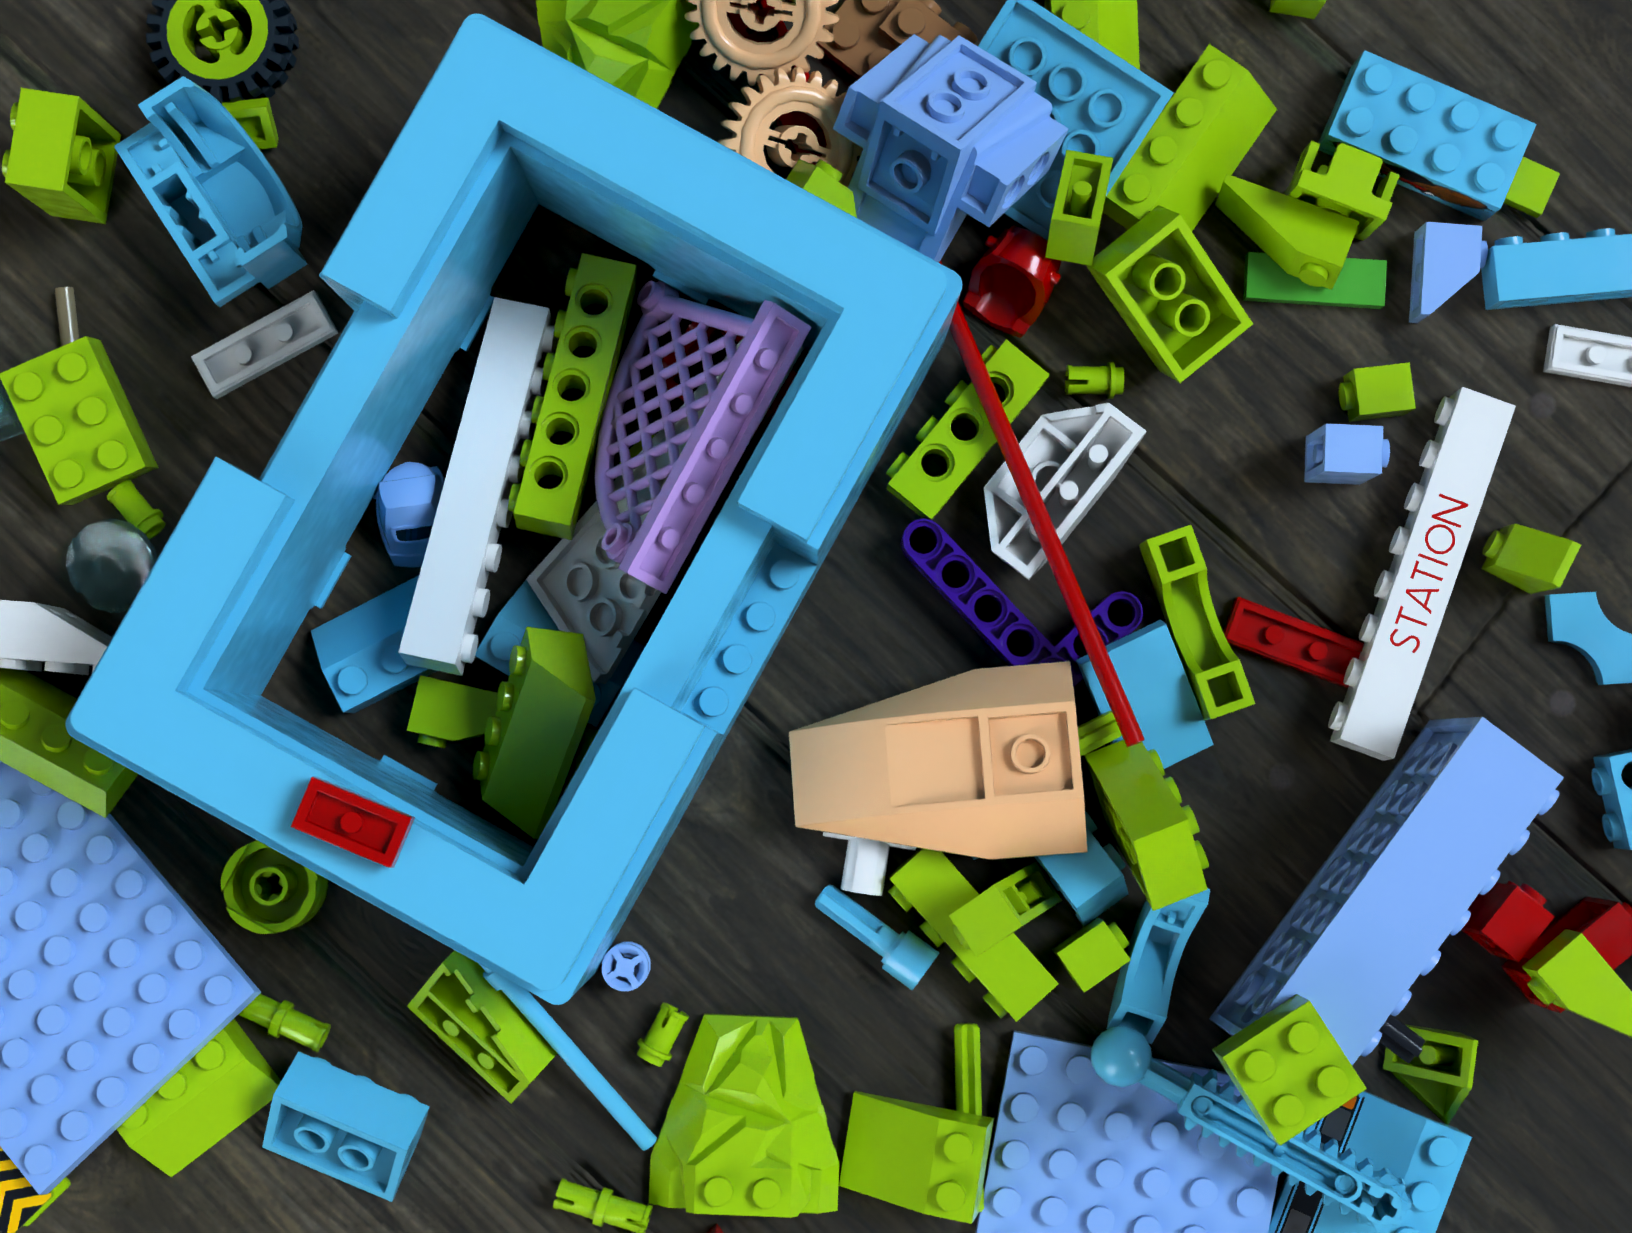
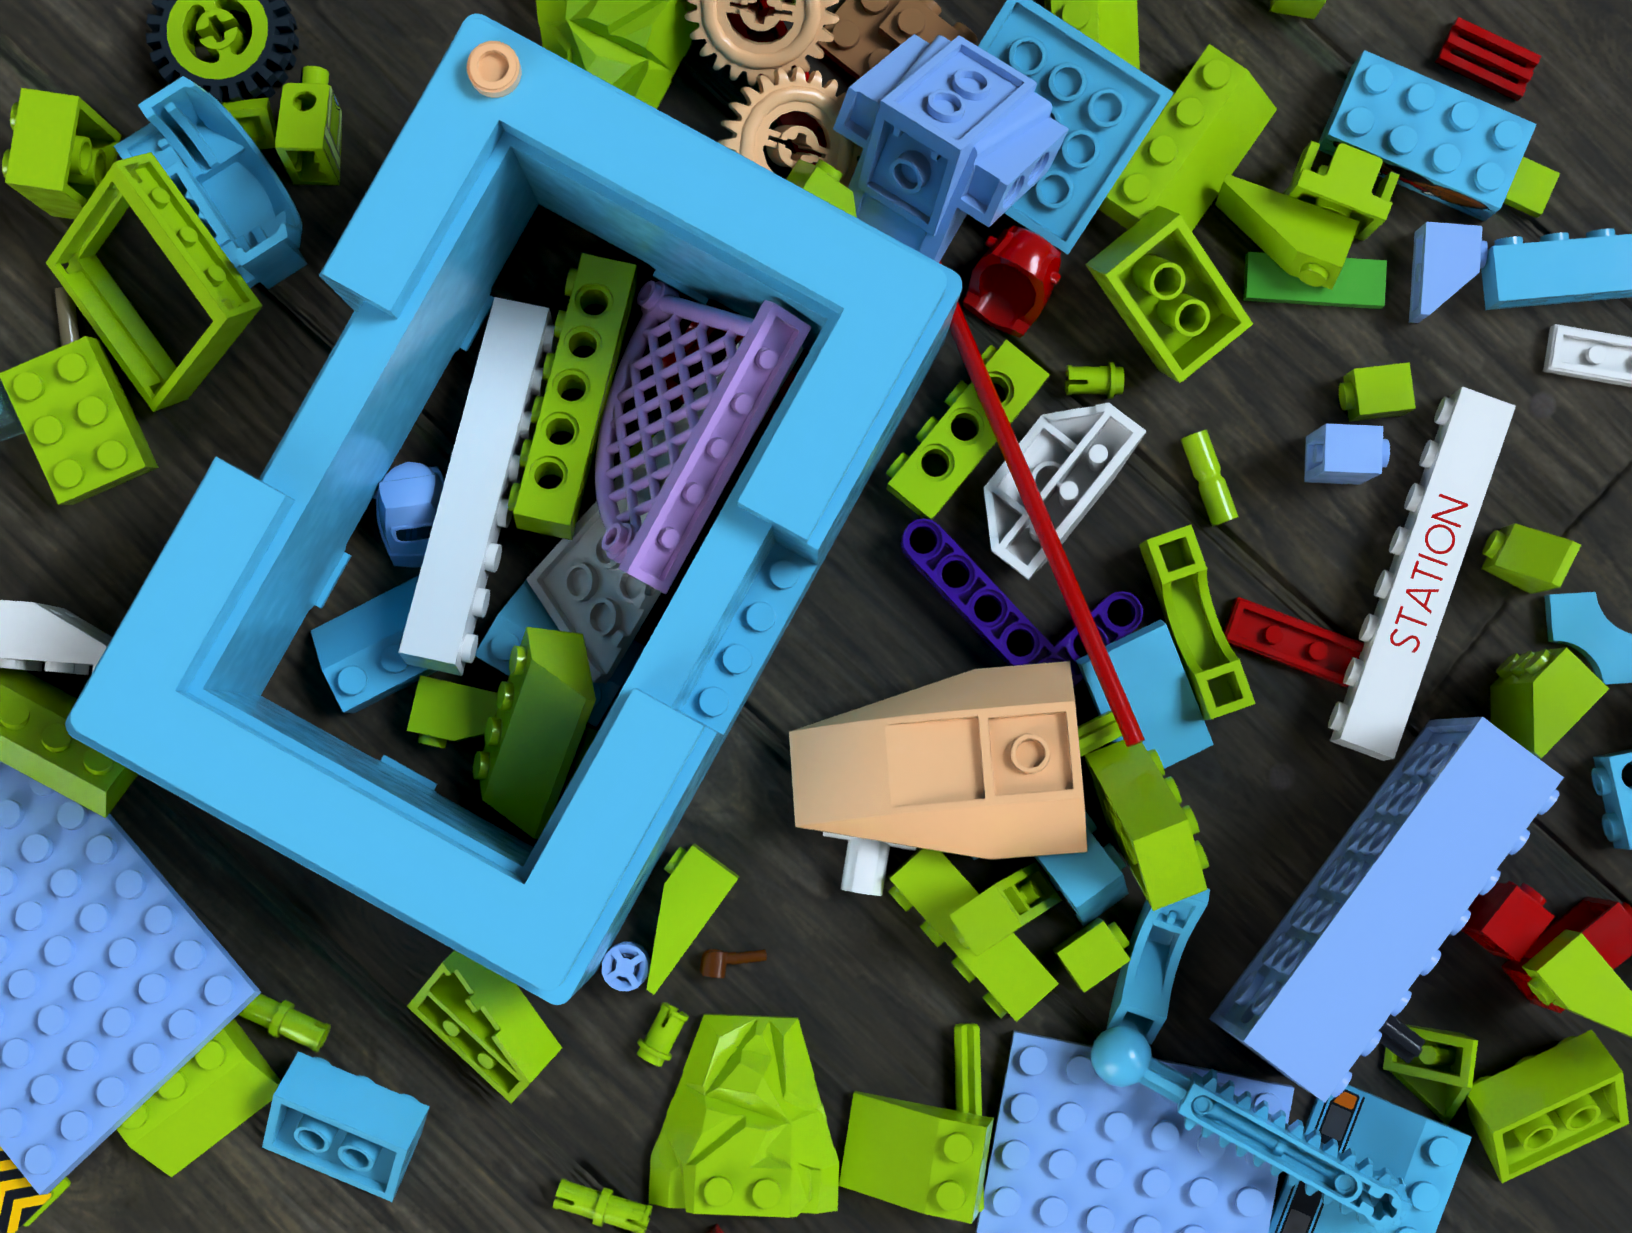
(110, 563): clear light blue tile -> none
(136, 509): lime pin -> none
(190, 249): none -> lime window
(250, 895): lime brick -> none
(264, 344): white tile -> none
(310, 129): none -> lime torso
(352, 822): red plate -> none
(494, 69): none -> light nougat tile
(574, 1059): medium azure bar -> none
(687, 903): none -> lime slope
(715, 961): none -> reddish brown hand
(903, 955): medium azure piece -> none
(1078, 207): lime slope -> none
(1211, 483): none -> lime piece
(1289, 1069): lime brick -> none
(1495, 43): none -> red tile
(1542, 697): none -> lime slope
(1548, 1105): none -> lime slope

